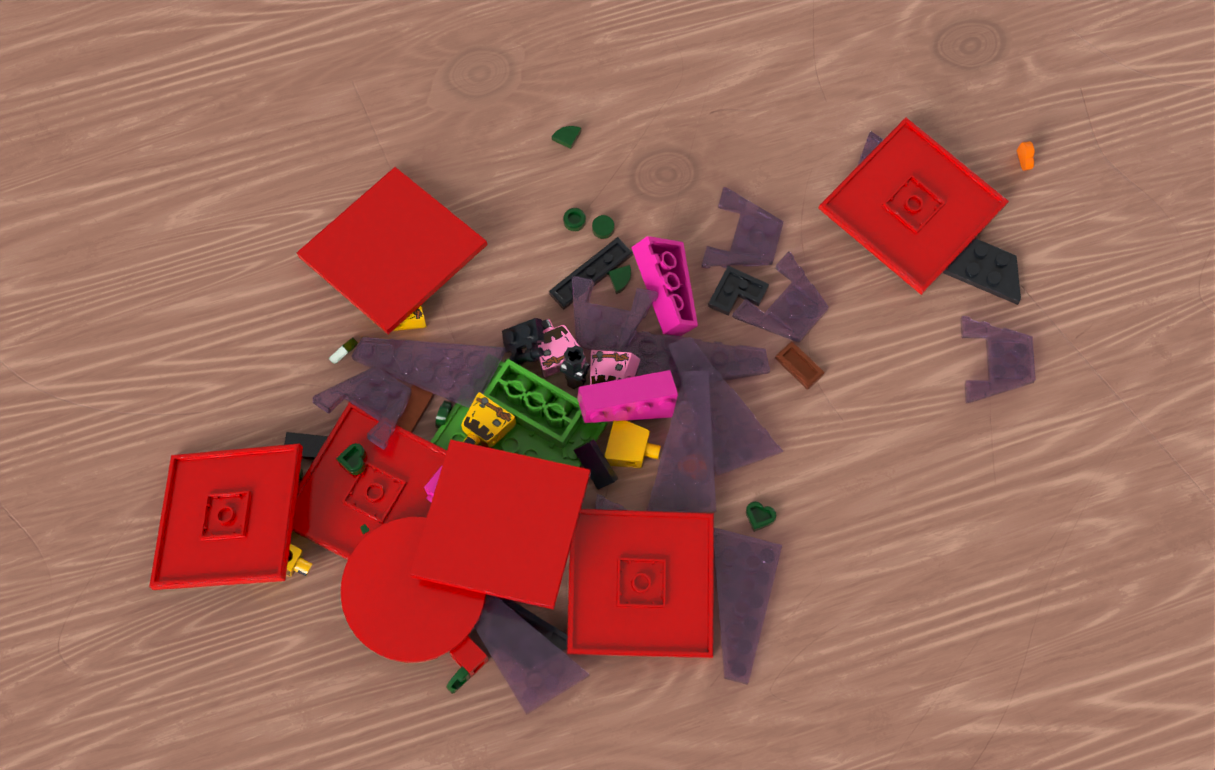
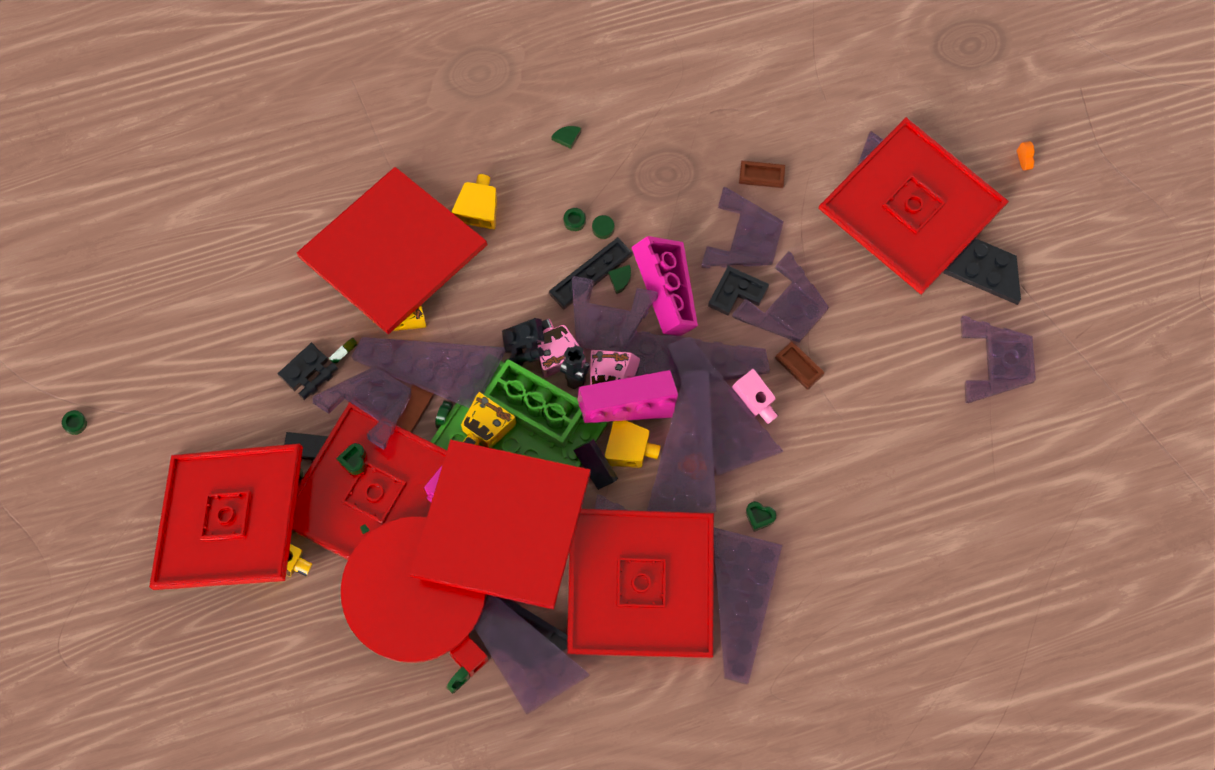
(74, 422): none -> dark green tile
(303, 367): none -> black plate
(477, 203): none -> yellow torso
(753, 388): none -> bright pink torso
(762, 174): none -> copper tile

